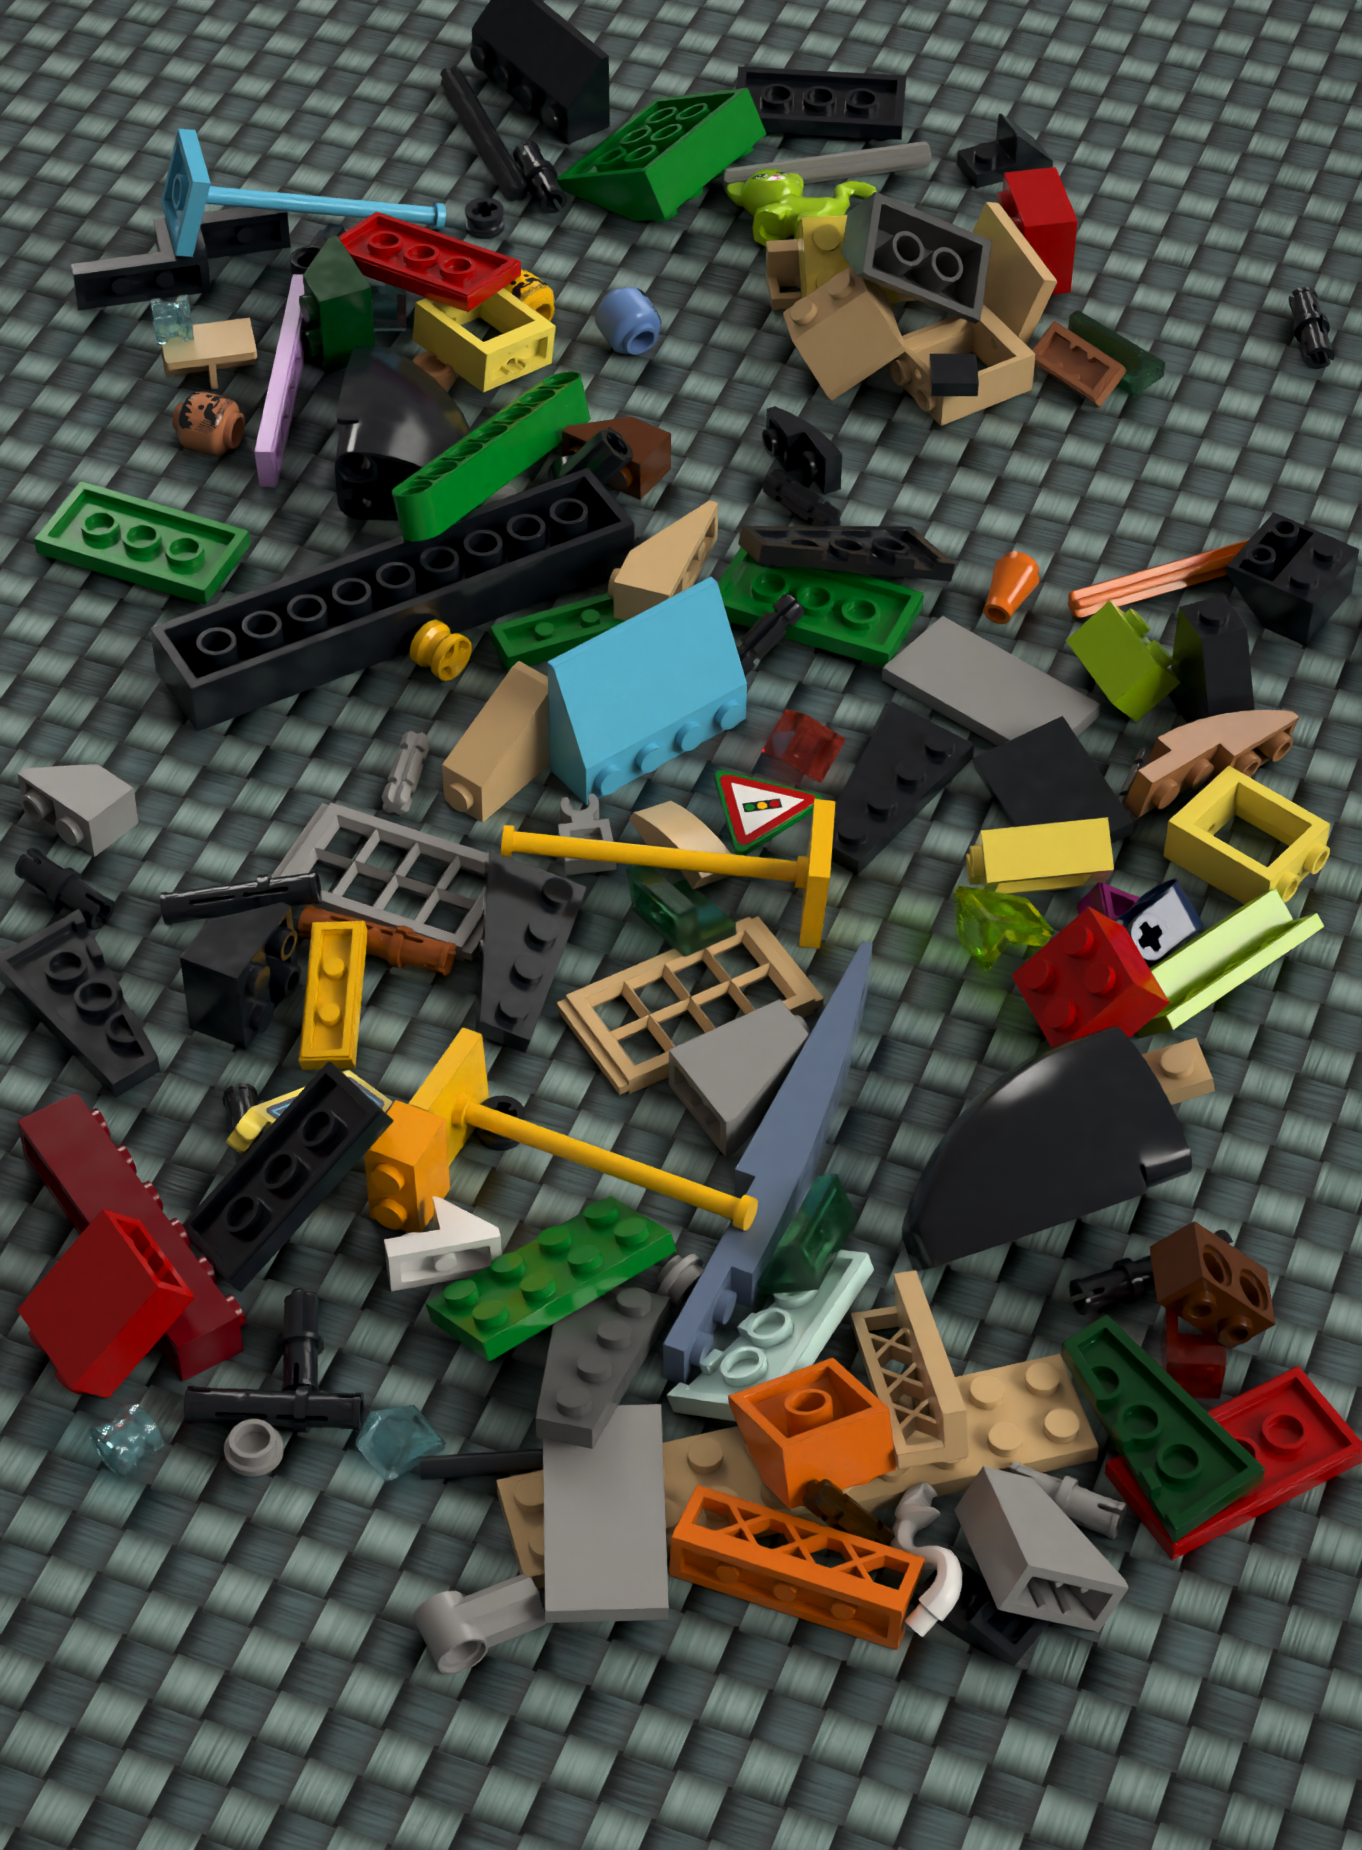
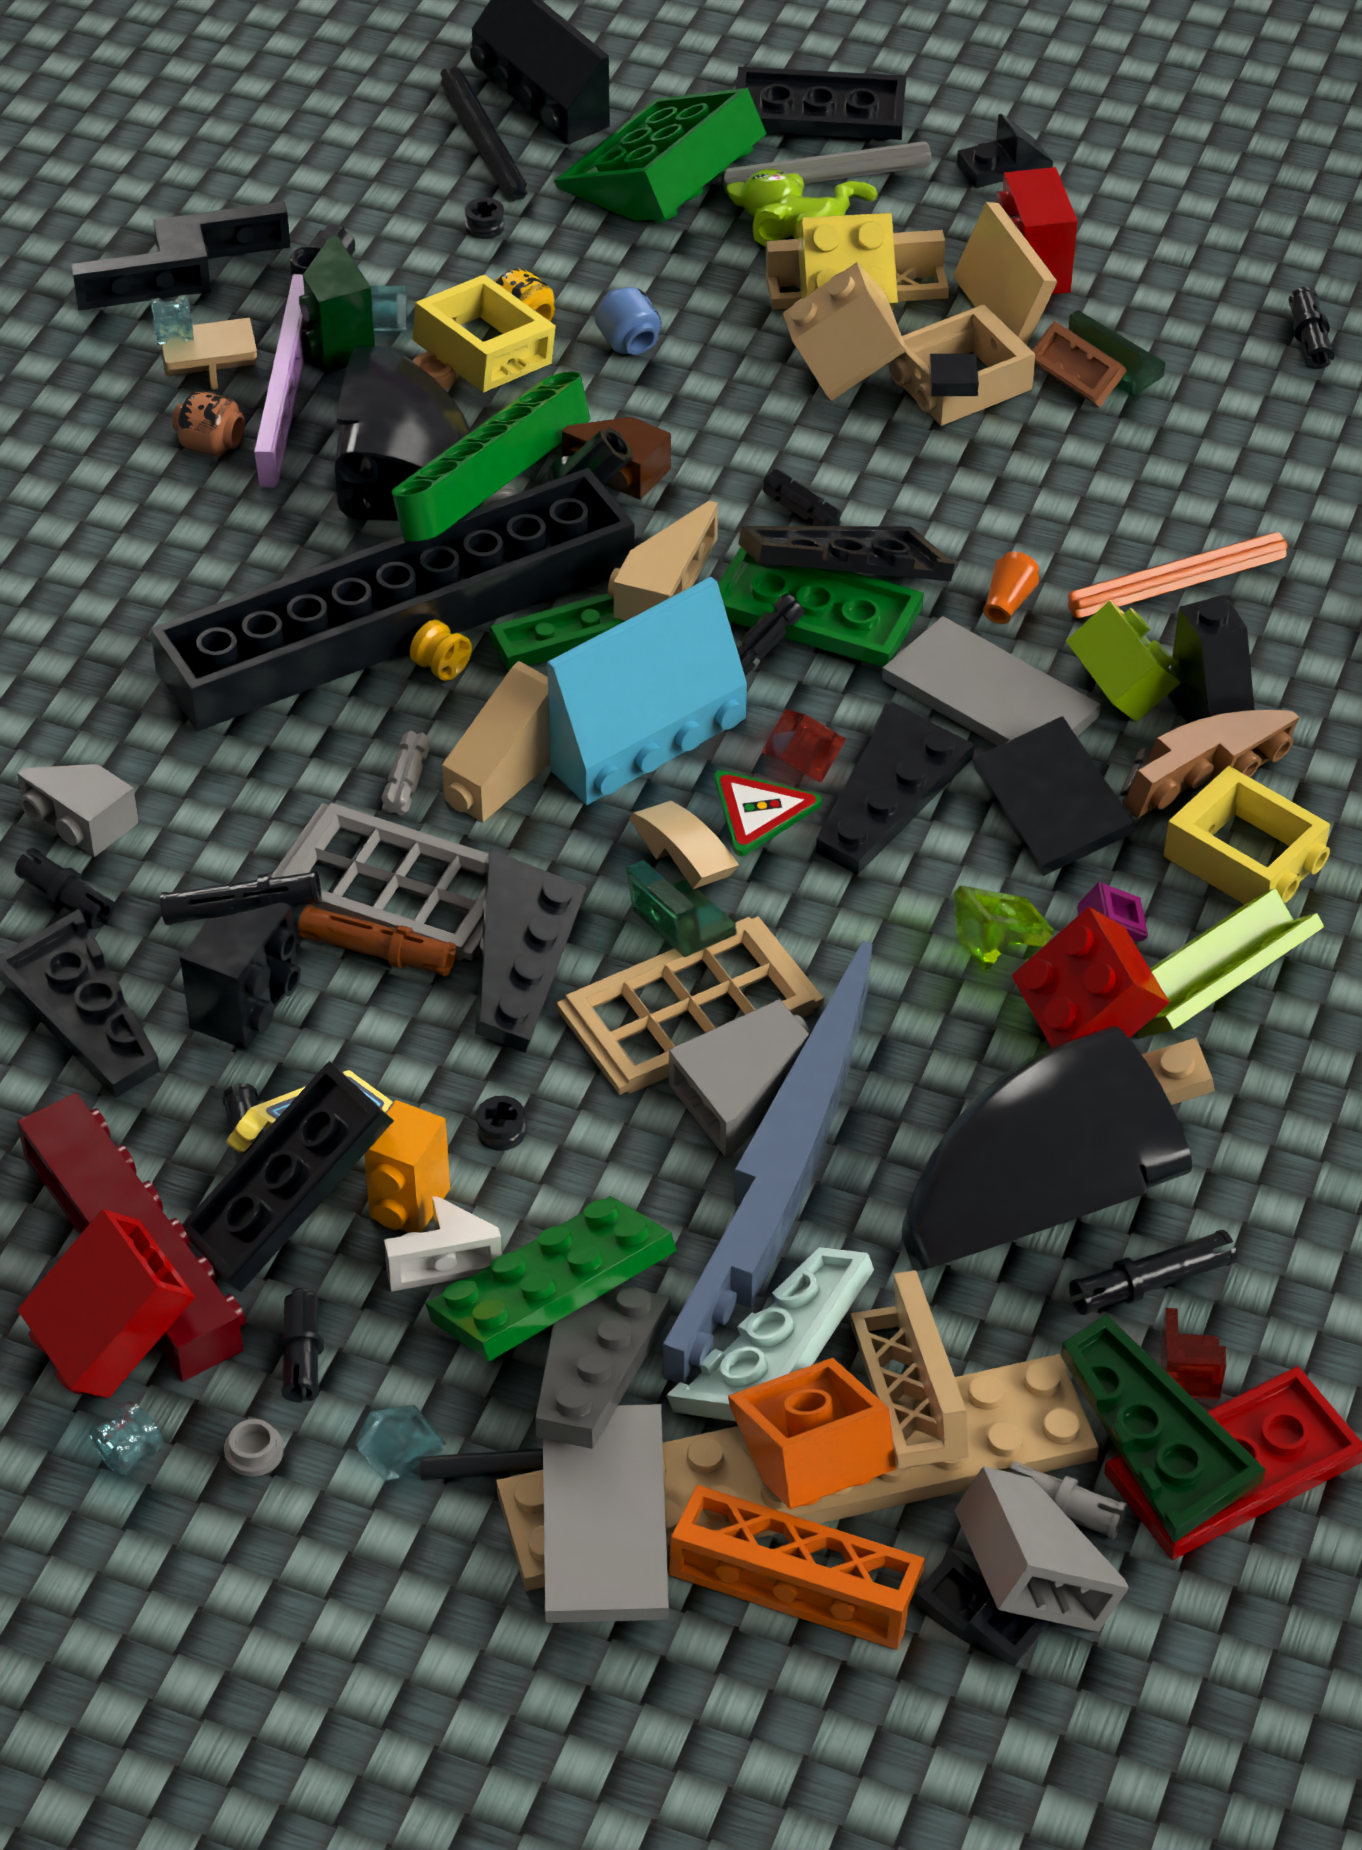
(142, 542): green plate -> none
(189, 190): medium azure tile -> none
(295, 1409): black pin -> none
(333, 995): yellow tile -> none
(428, 261): red tile -> none
(460, 1086): yellow tile -> none
(463, 1628): light grey piece -> none
(540, 176): black pin -> none
(588, 826): light grey plate -> none
(679, 1278): light grey plate -> none
(802, 446): black slope -> none
(808, 872): yellow tile -> none
(810, 1239): clear green panel -> none
(844, 1512): dark brown axle -> none
(912, 1515): white animal -> none
(917, 255): dark grey slope -> none
(1041, 857): light yellow window -> none
(1160, 920): piece -> none
(1212, 1285): reddish brown brick -> none
(1293, 577): black slope -> none

